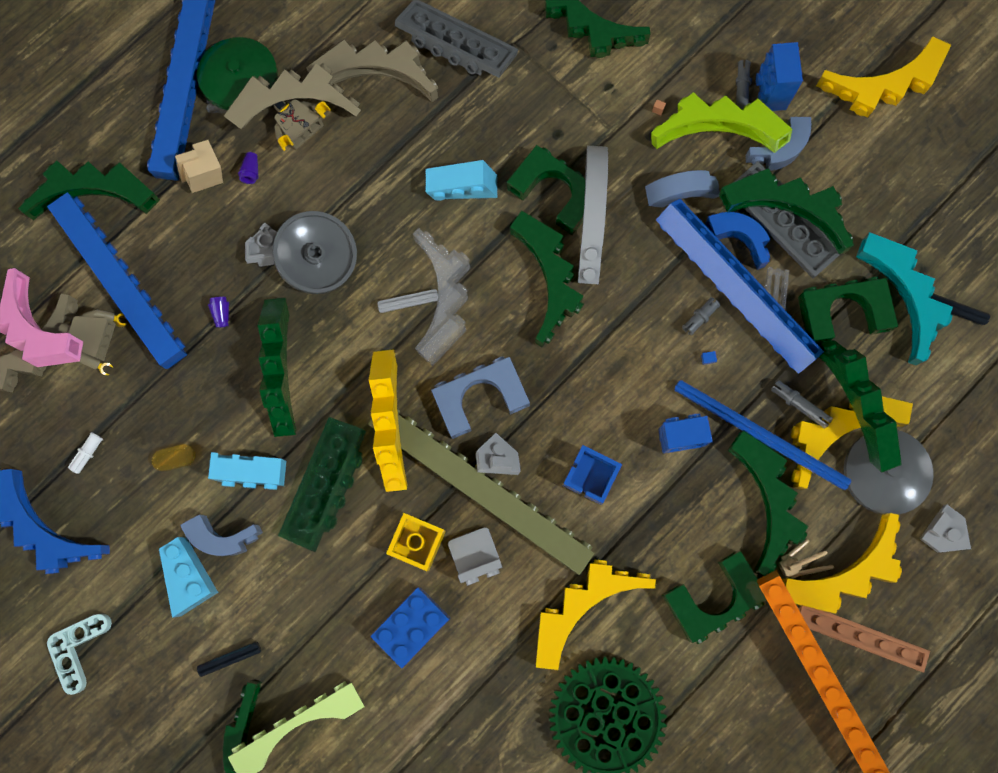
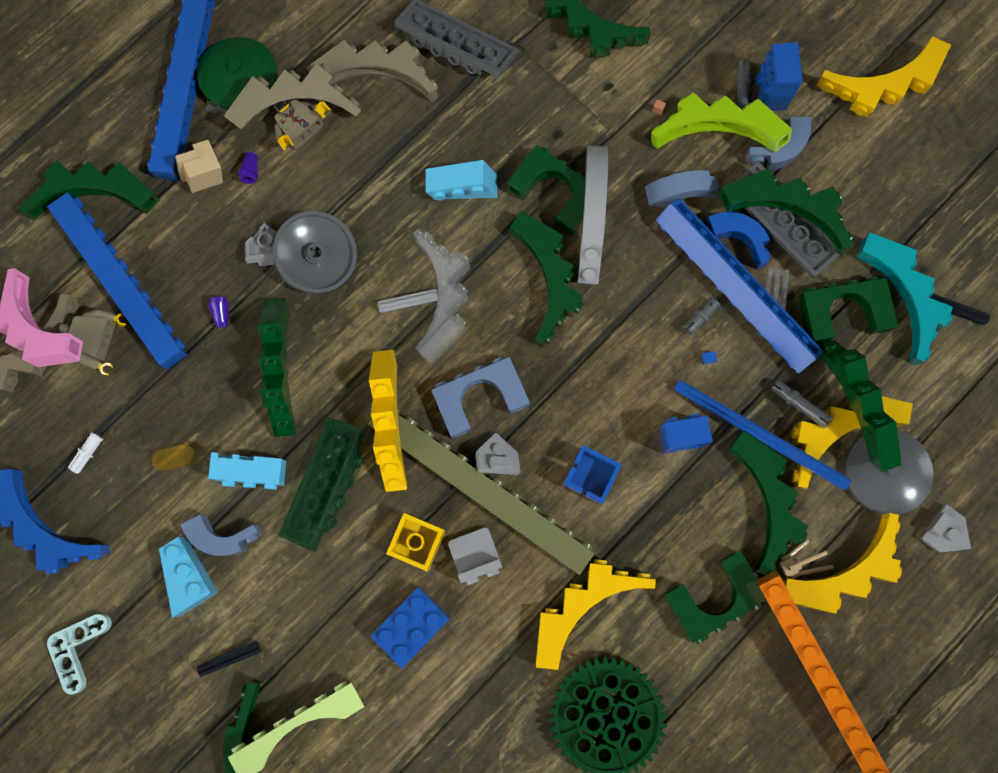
(866, 638): nougat tile -> none

